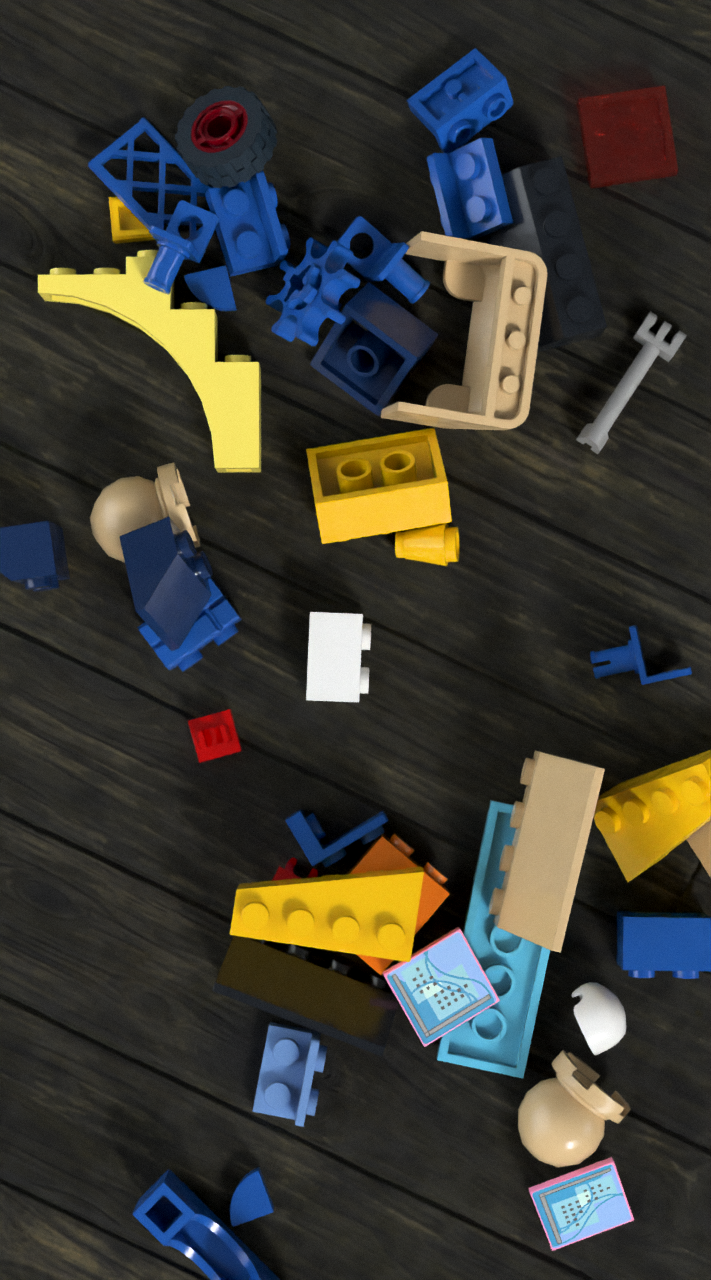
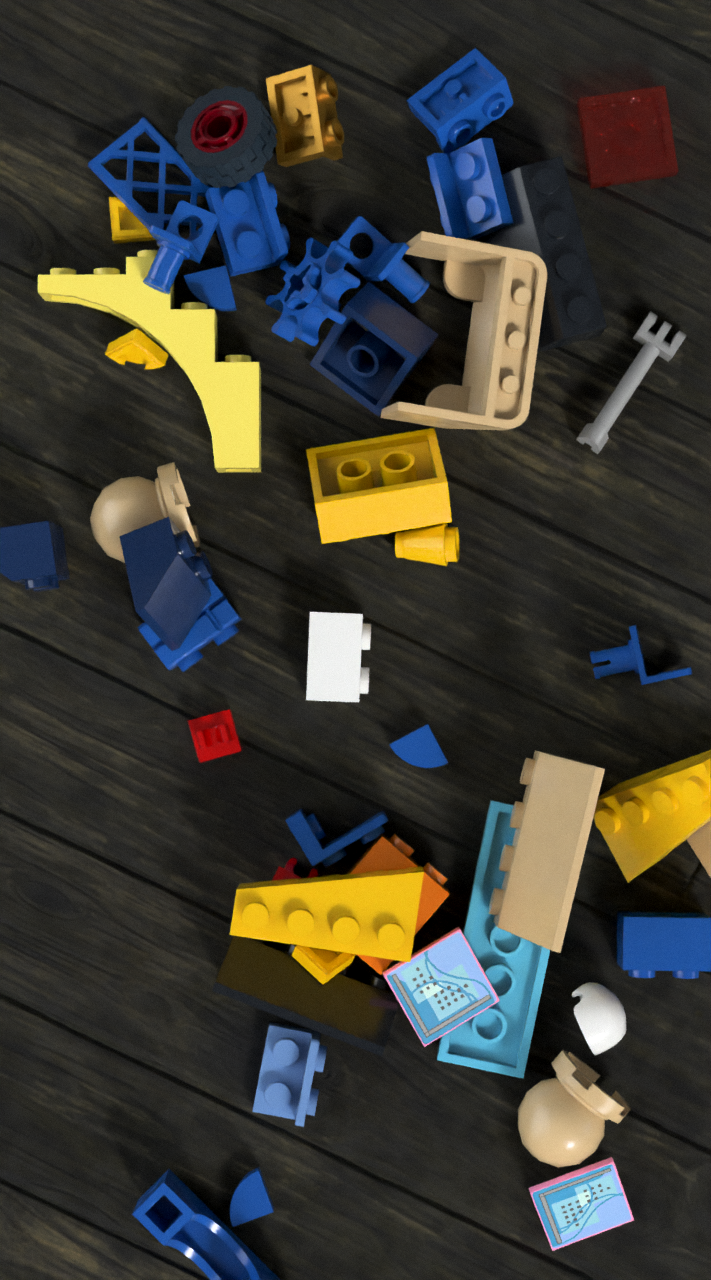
(137, 349): none -> yellow tile
(305, 115): none -> pearl gold bracket
(321, 962): none -> yellow tile
(420, 748): none -> blue tile

